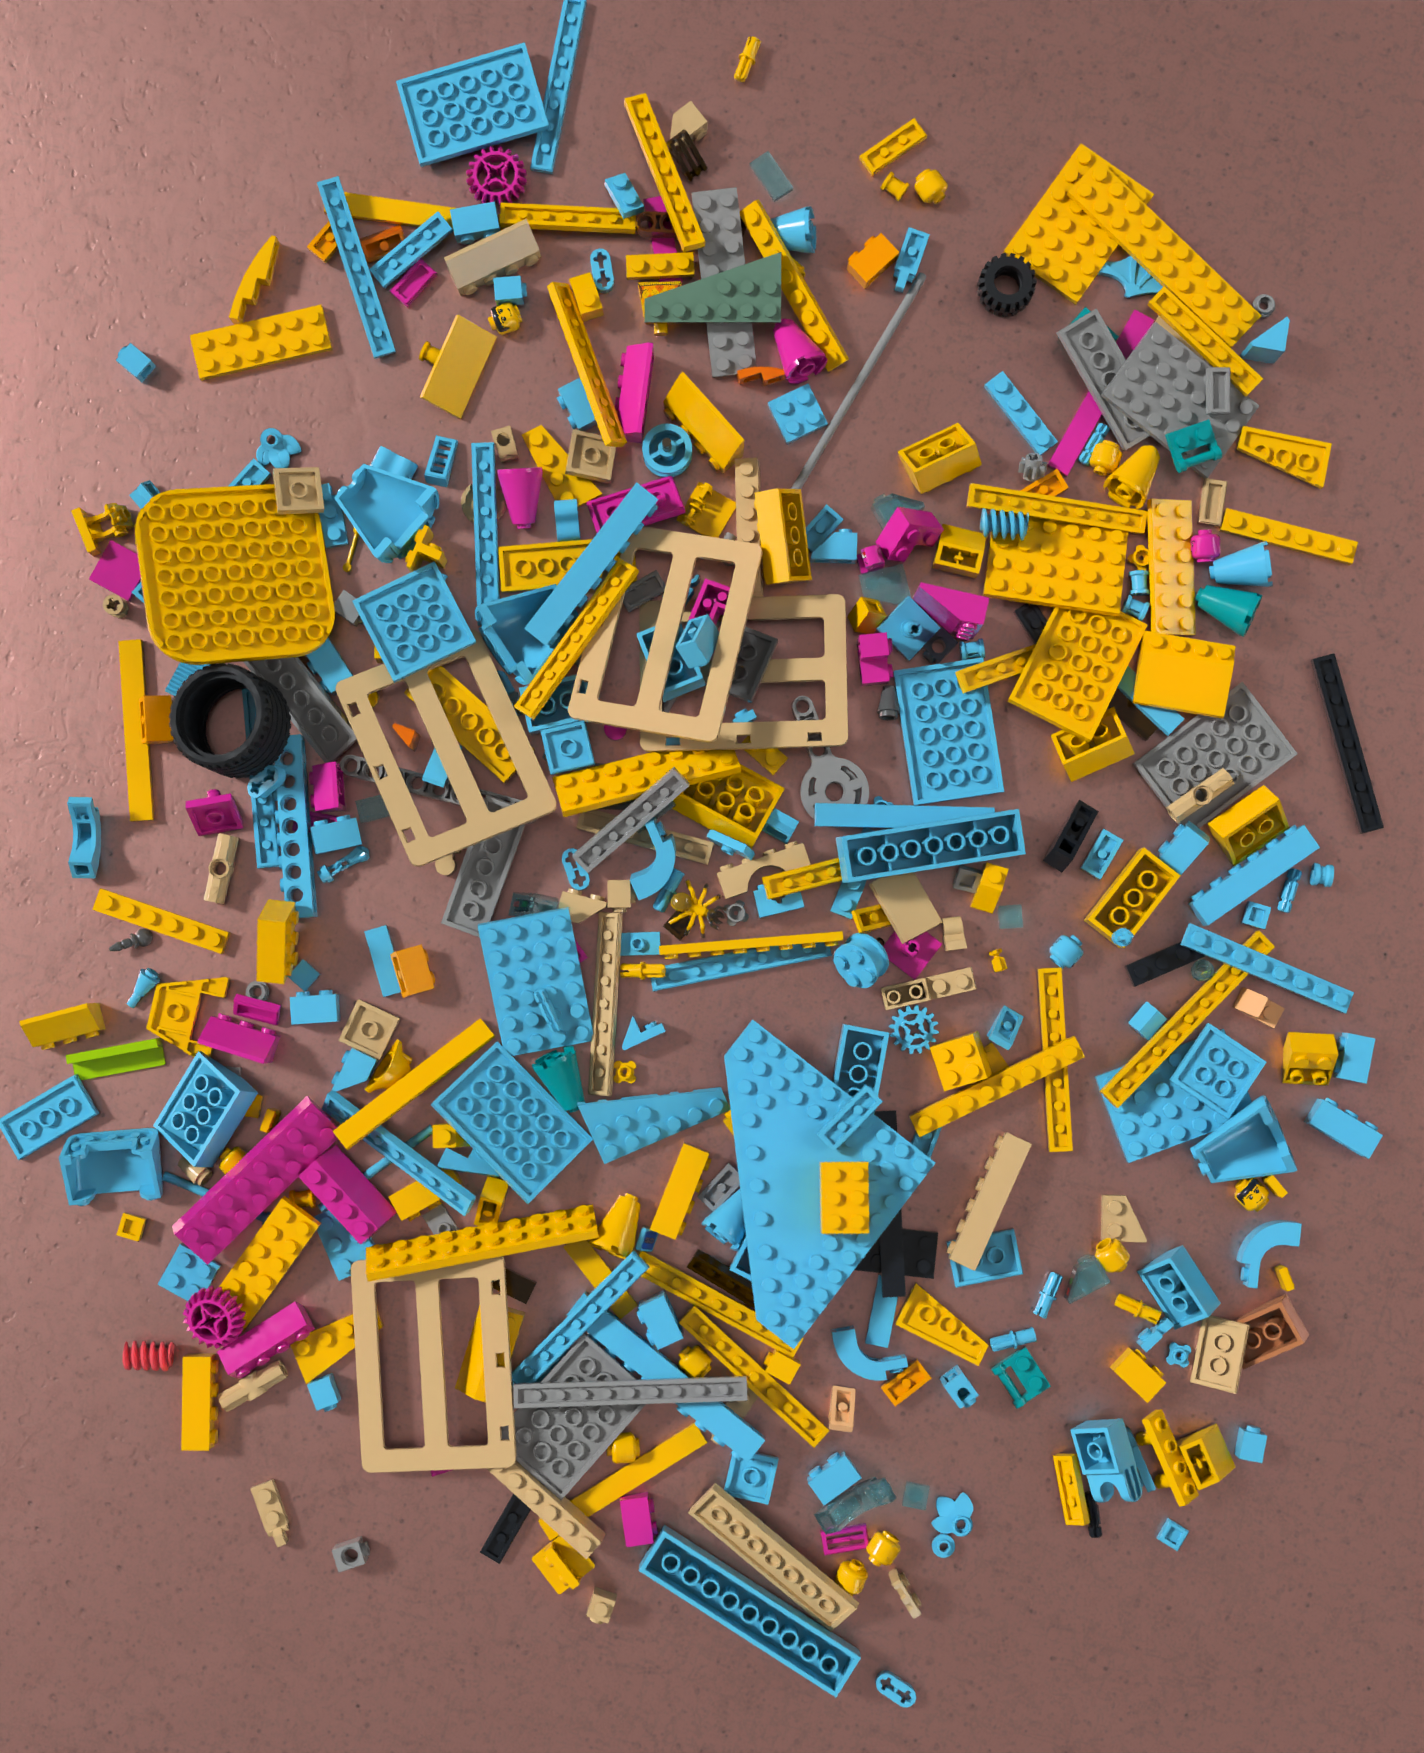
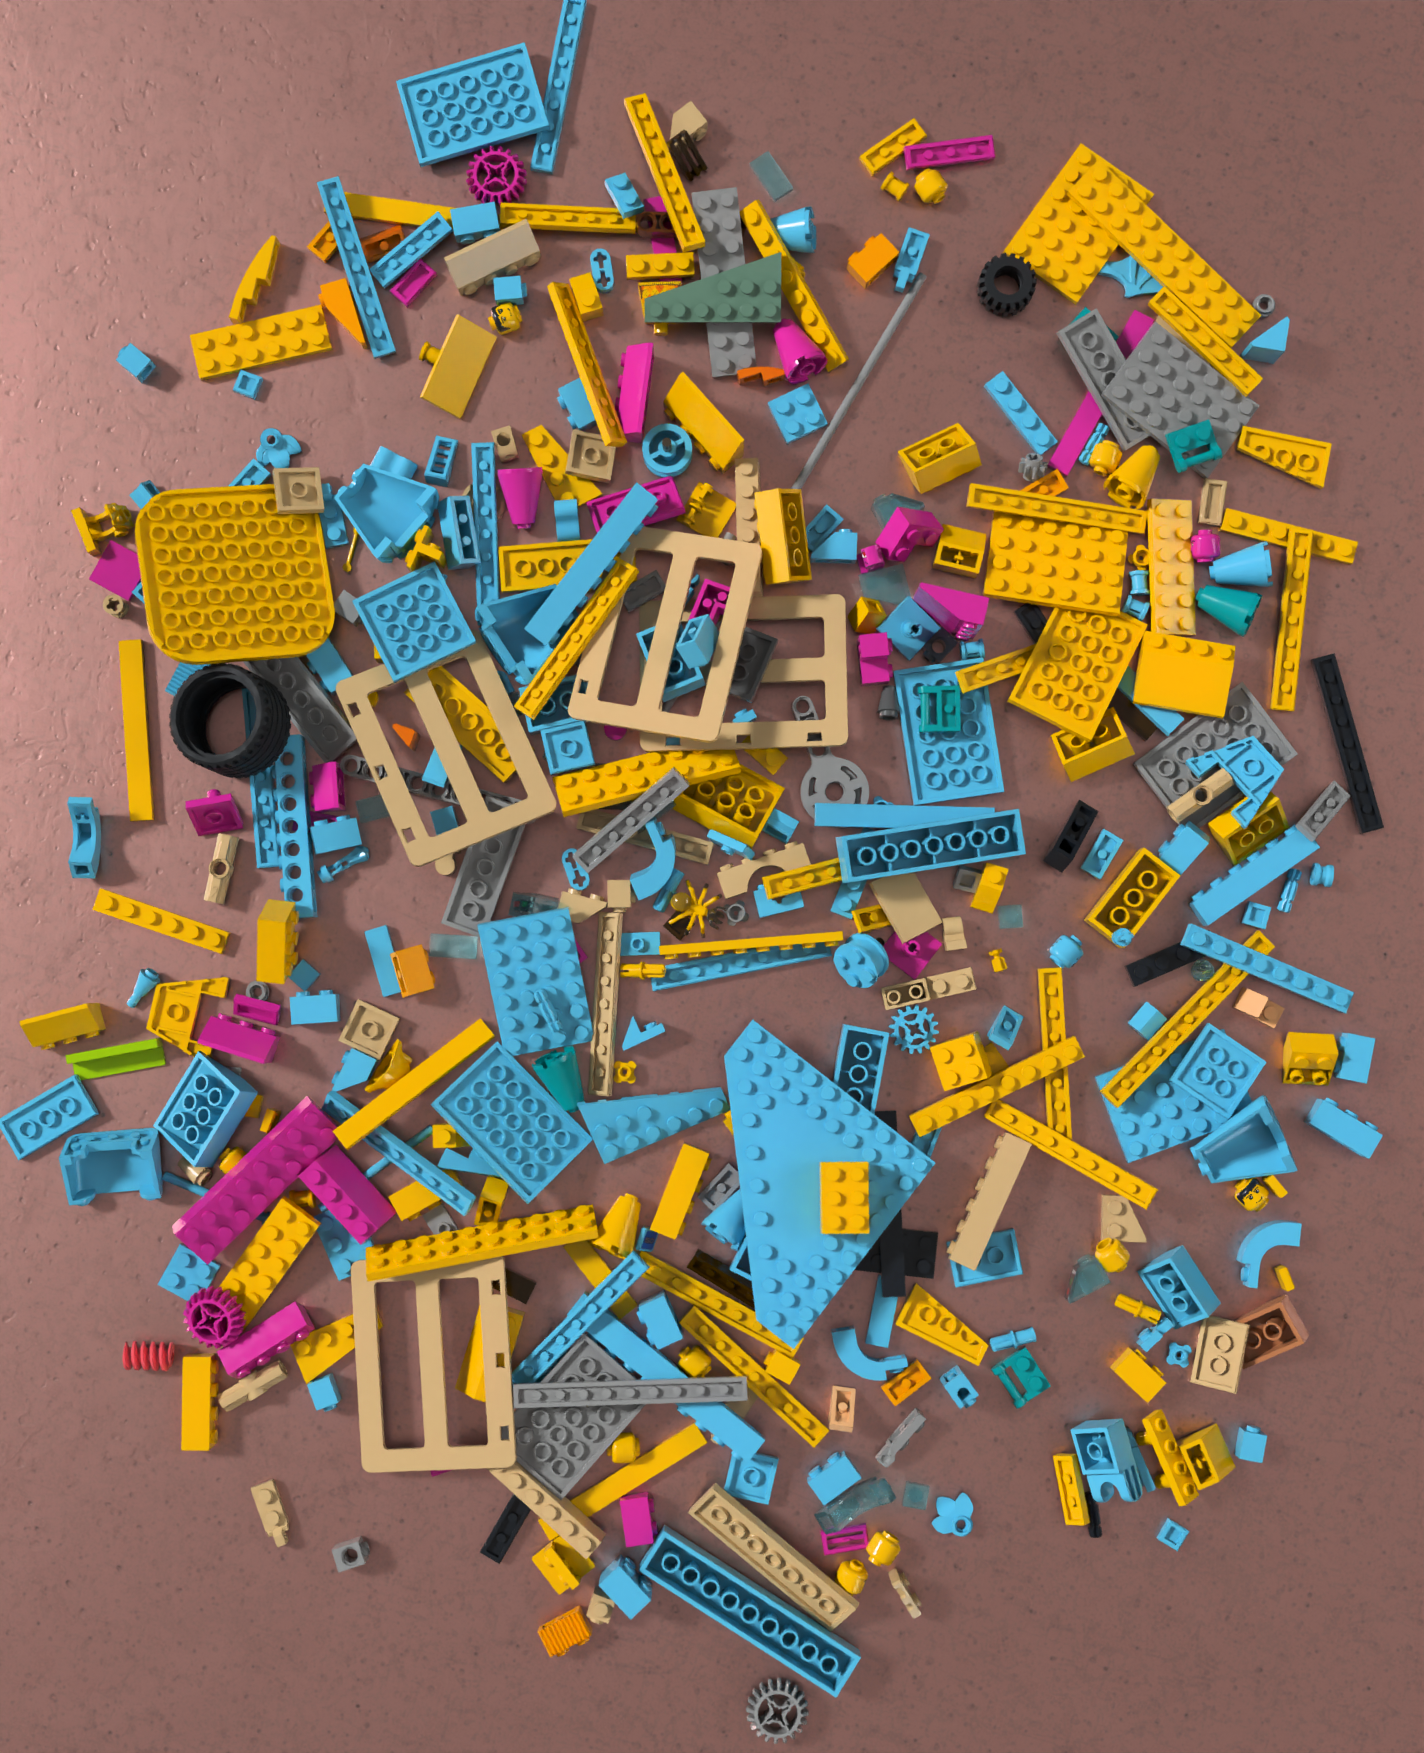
(131, 1226): yellow plate -> none
(141, 938): dark grey bar -> none
(155, 719): light orange brick -> none
(247, 384): none -> medium azure tile
(268, 784): medium azure beam -> none
(340, 303): none -> light orange slope
(444, 819): none -> medium azure brick
(453, 946): none -> clear light blue slope
(458, 532): none -> medium azure brick
(565, 1632): none -> light orange brick
(626, 1586): none -> medium azure brick
(747, 58): yellow axle -> none
(787, 1728): none -> light grey gear
(849, 1118): medium azure plate -> none
(892, 1693): medium azure beam -> none
(900, 1437): none -> light grey hinge
(943, 1538): medium azure plate -> none
(946, 708): none -> teal plate
(949, 152): none -> dark pink tile
(1004, 524): medium azure piece -> none
(1048, 1294): medium azure axle -> none
(1071, 1153): none -> yellow tile
(1218, 390): light grey tile -> none
(1250, 767): none -> medium azure wing
(1291, 619): none -> yellow tile
(1322, 811): none -> light grey tile

